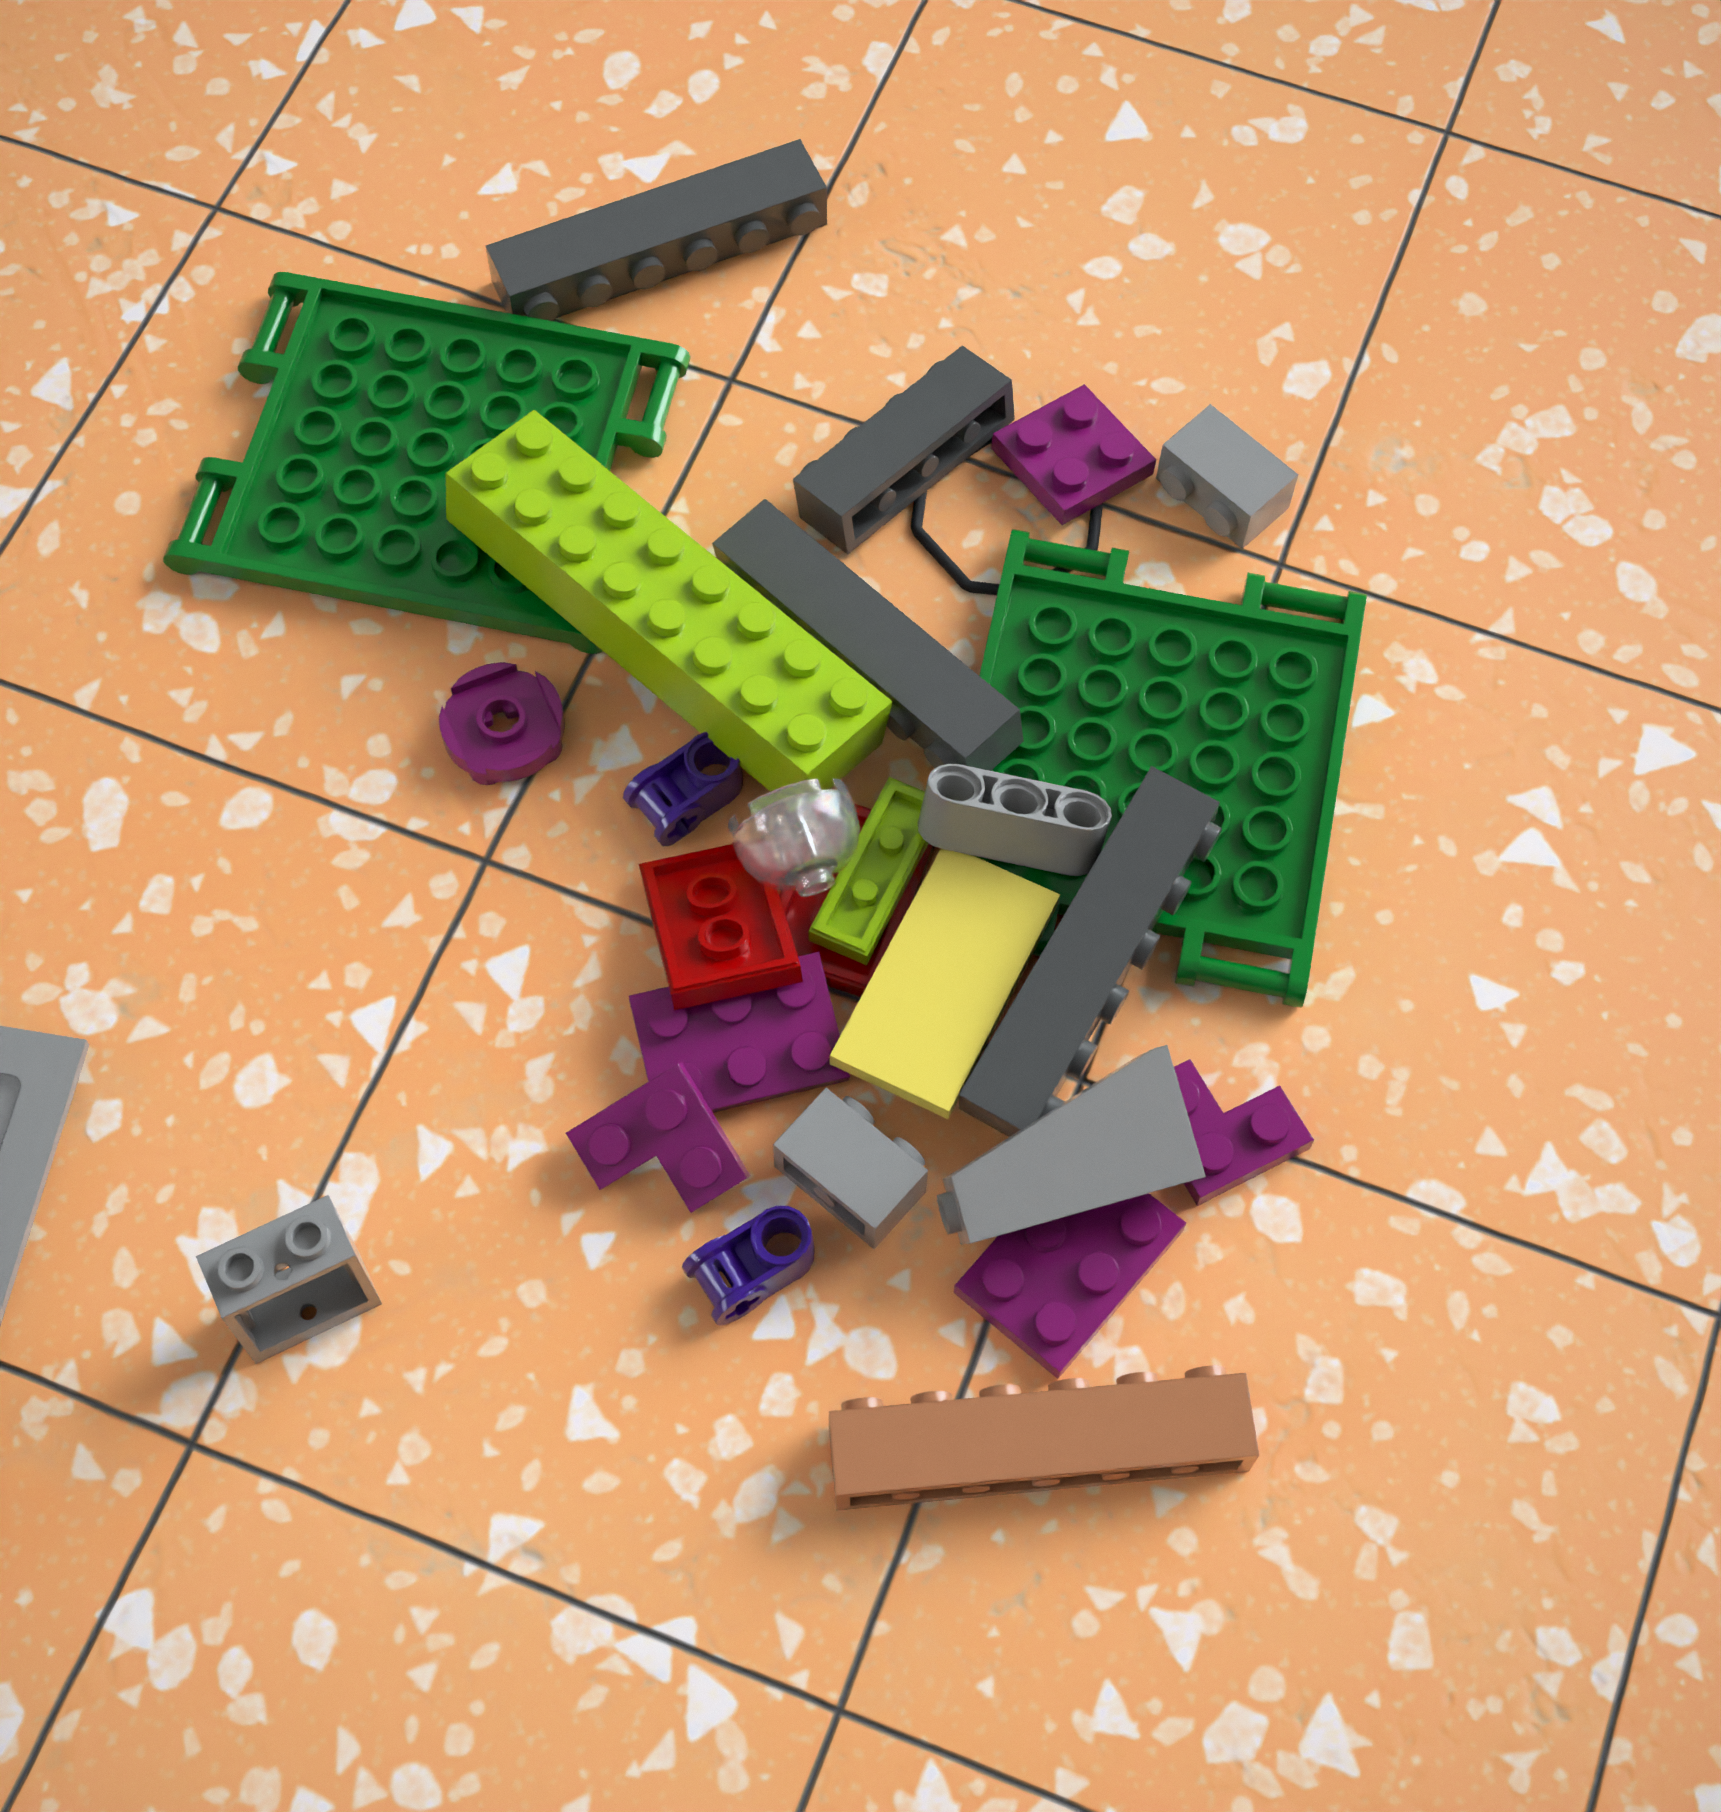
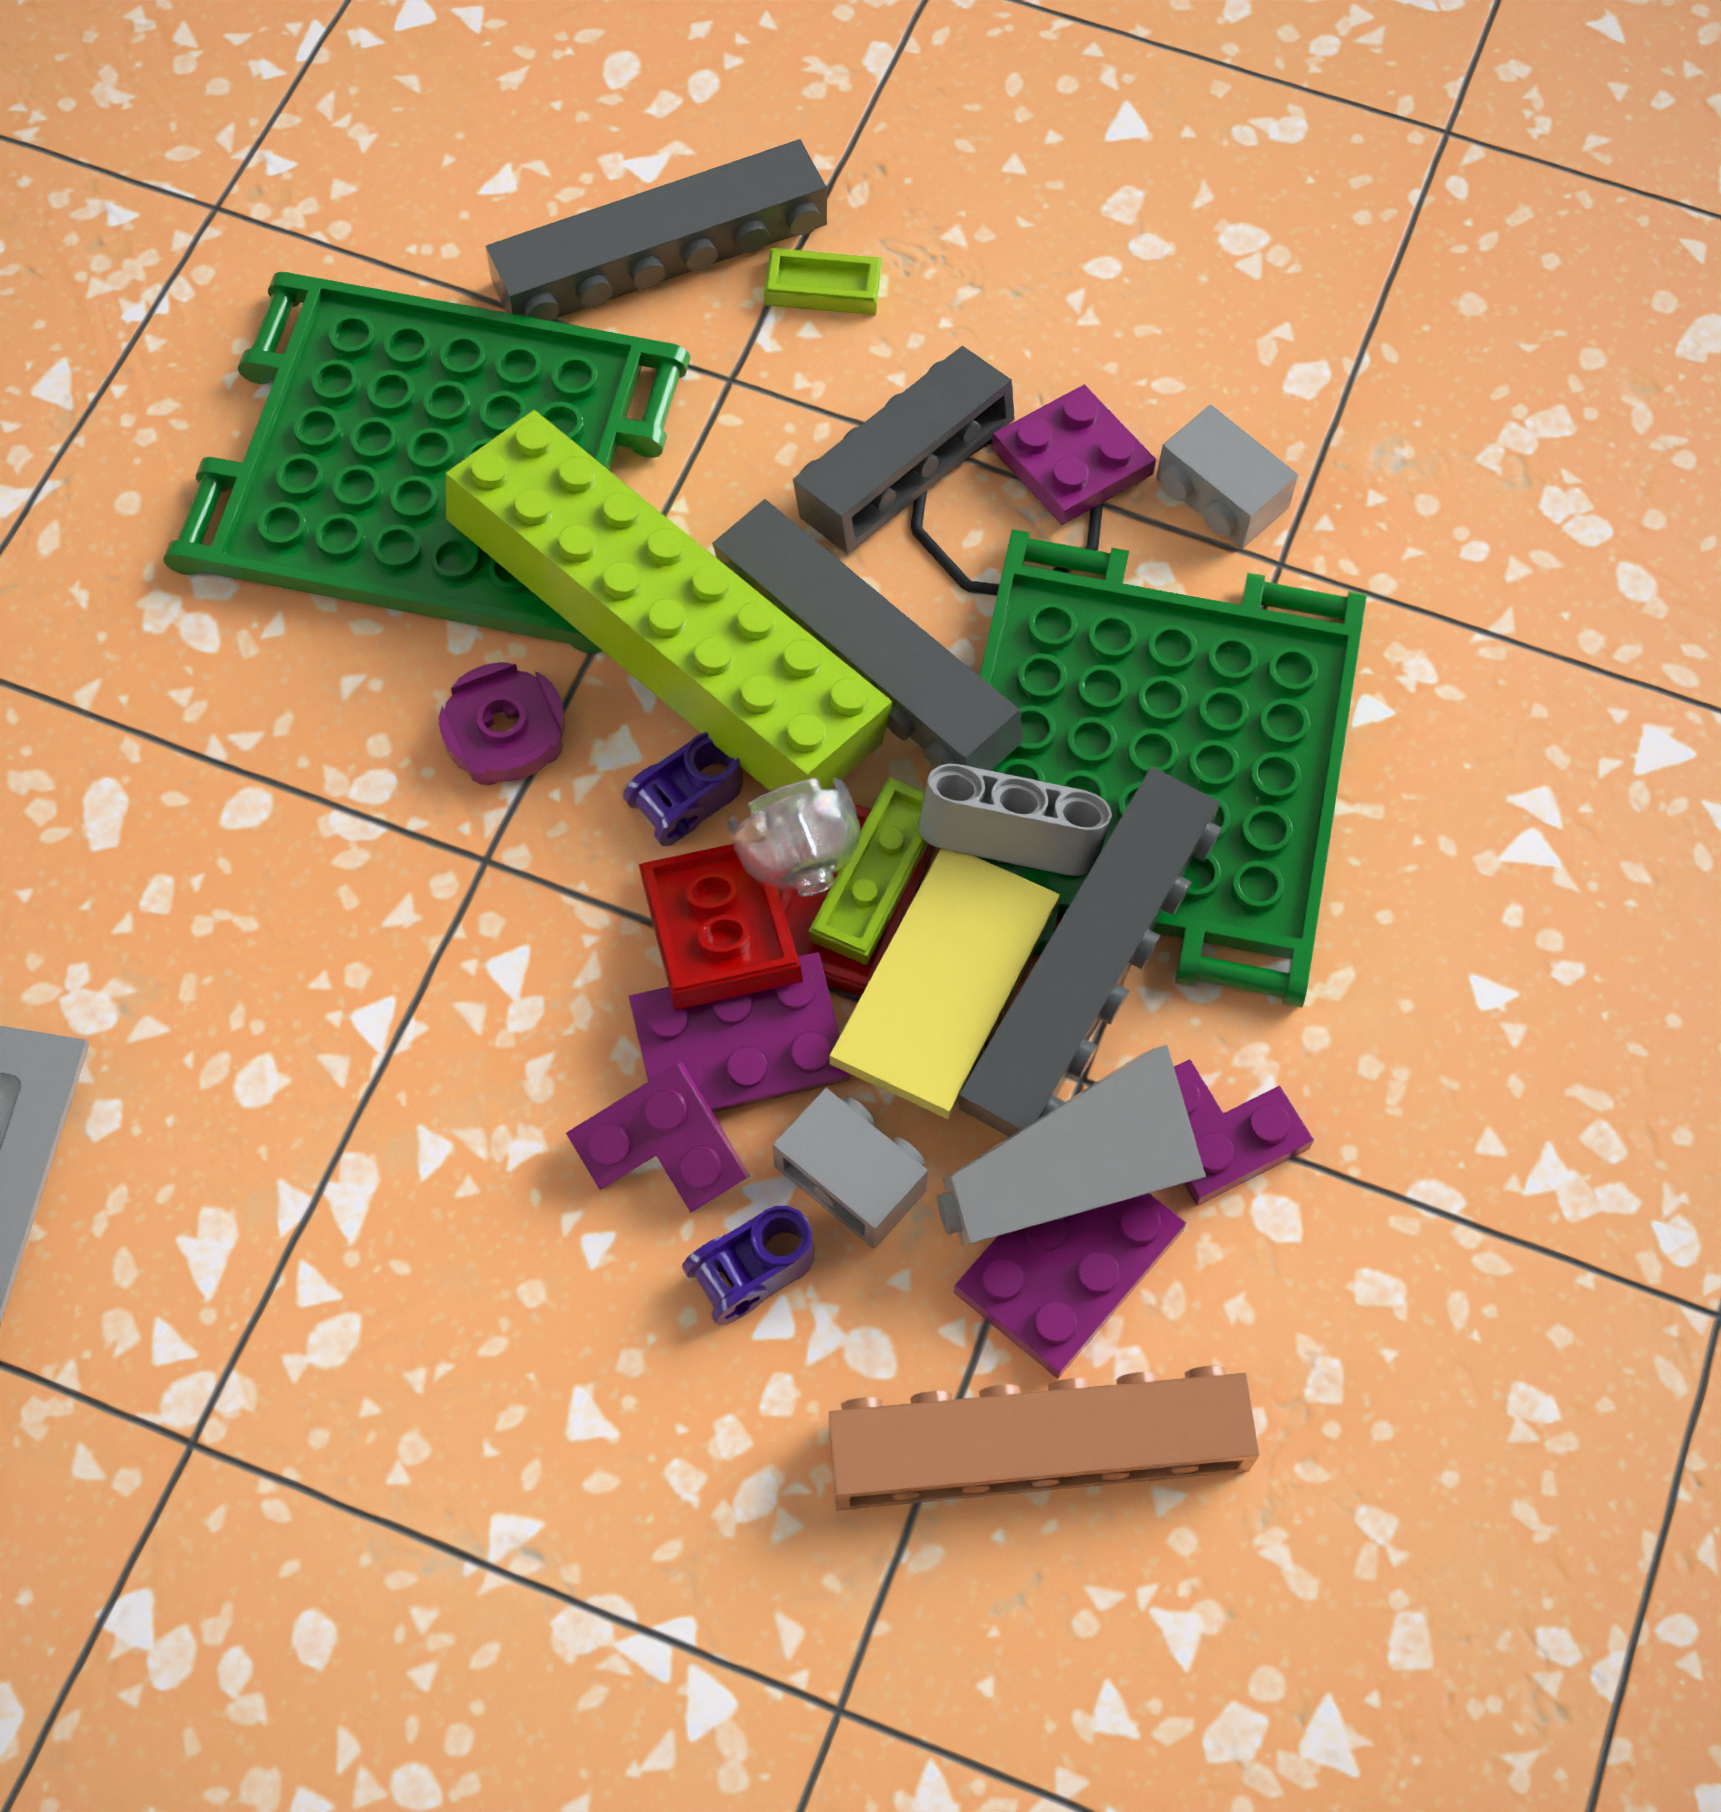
(267, 1306): light grey window -> none
(823, 281): none -> lime tile

